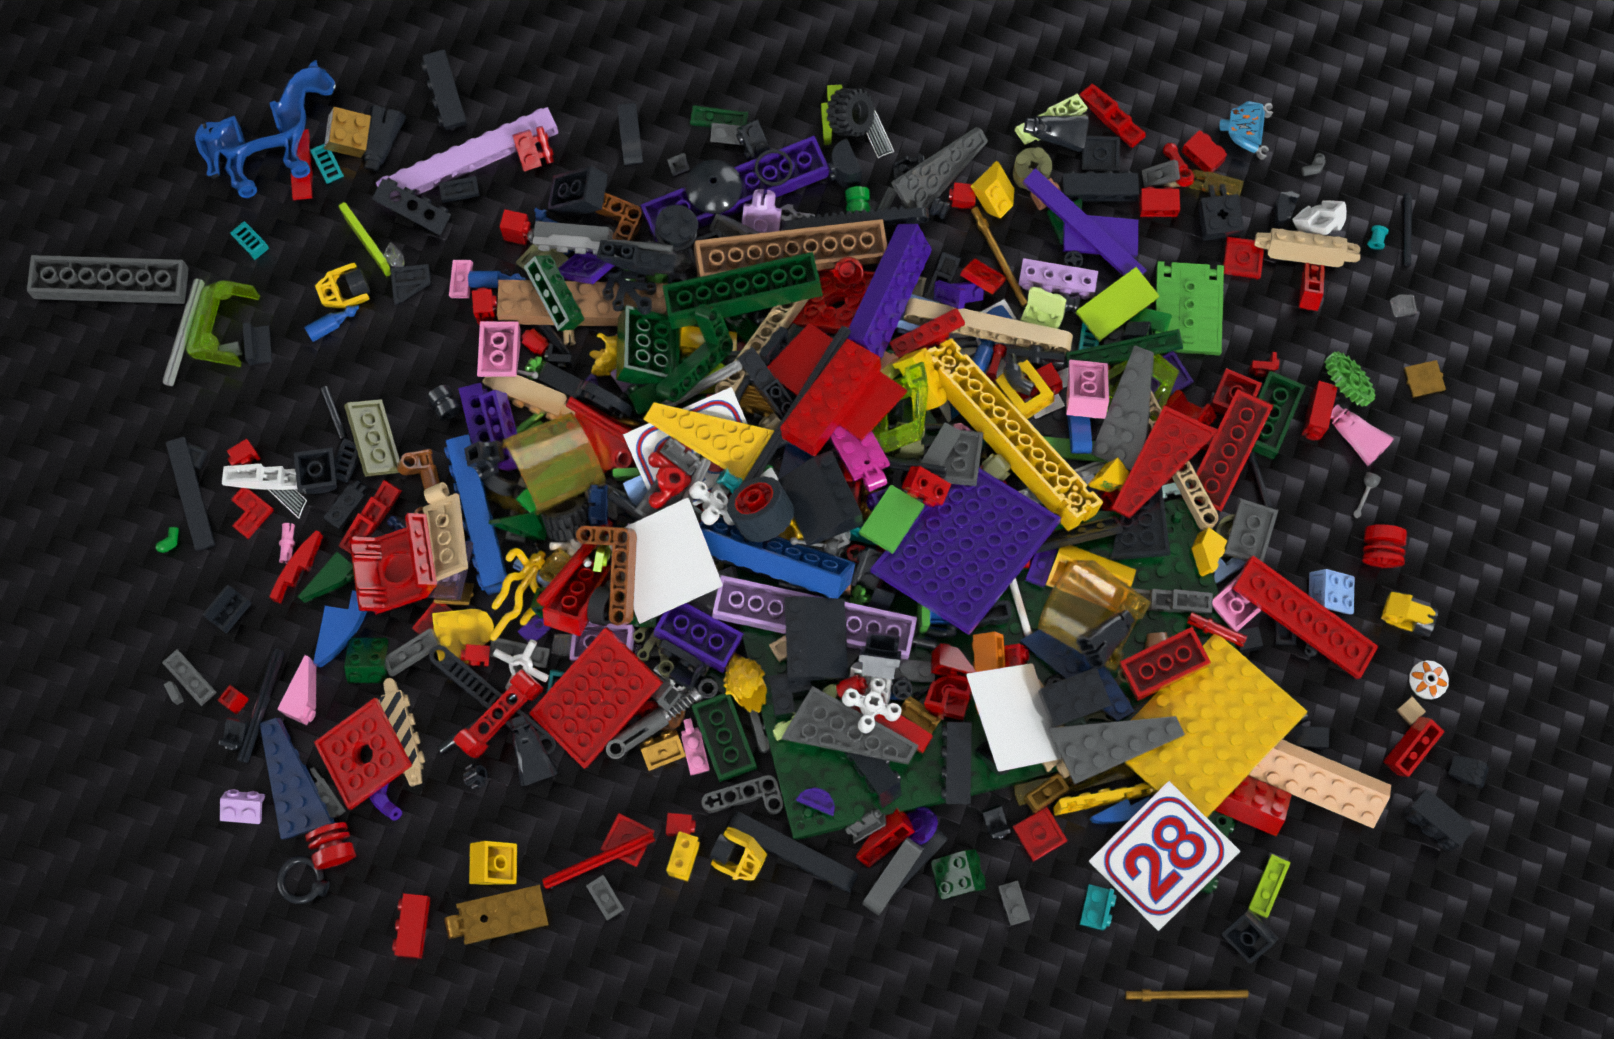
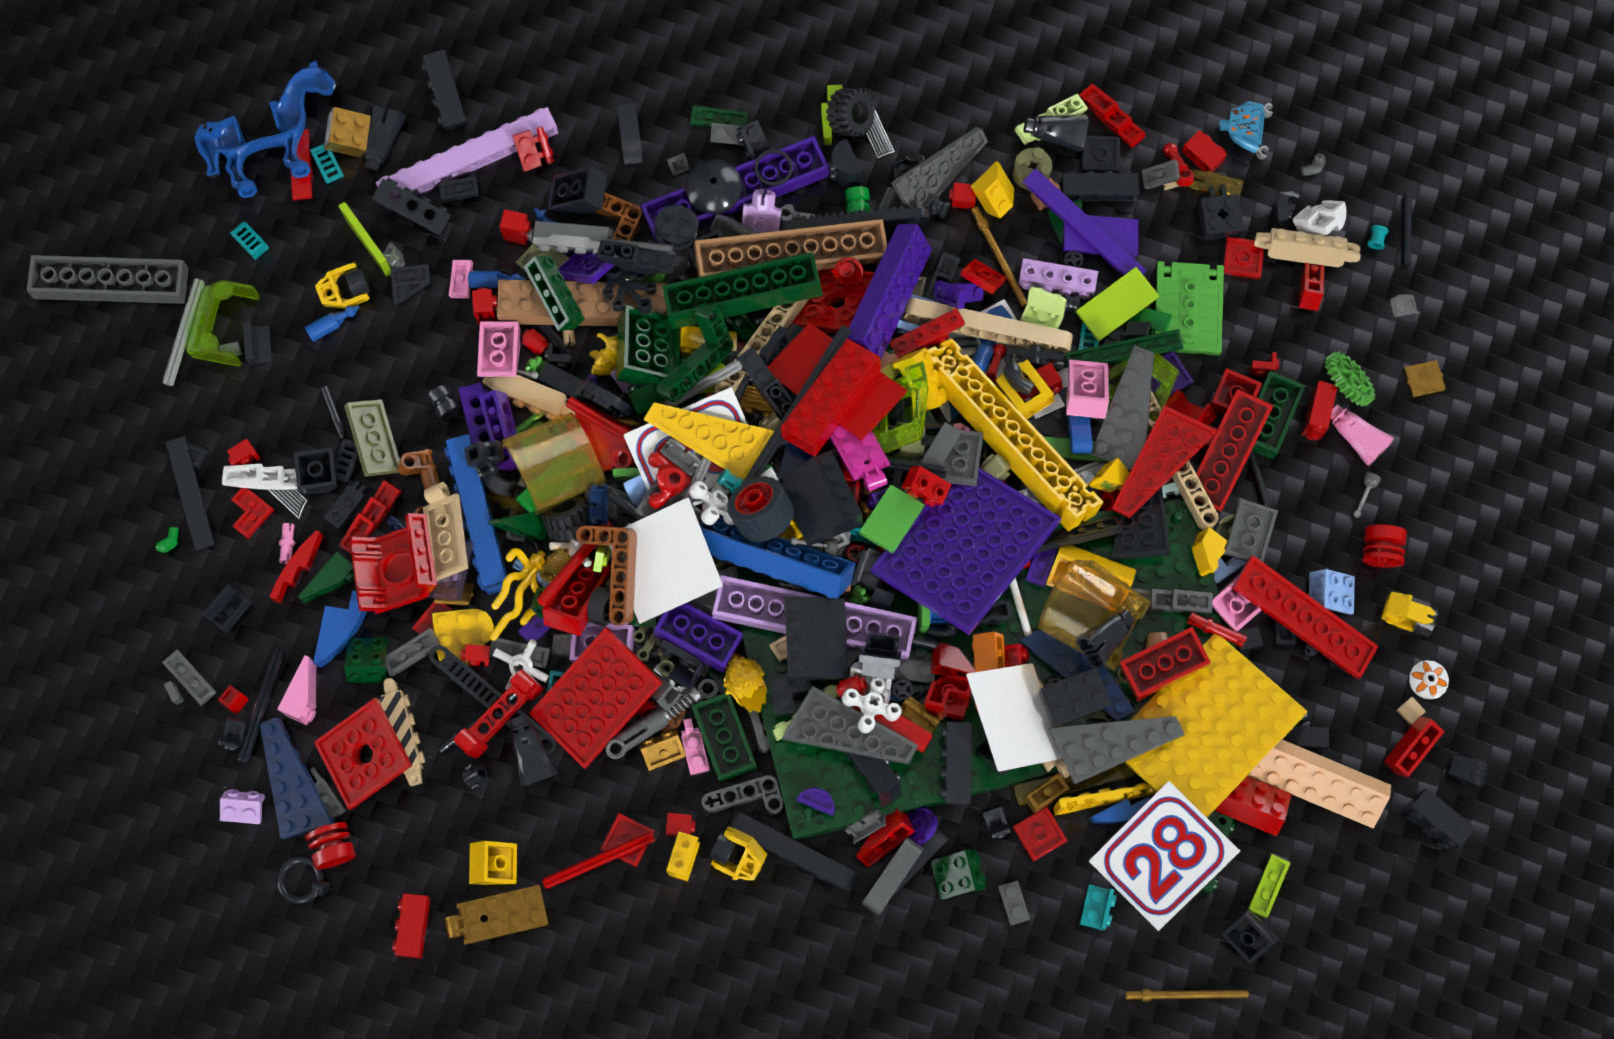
(384, 804): dark purple arm -> none
(605, 897): dark grey plate -> none
(1159, 202): red brick -> none

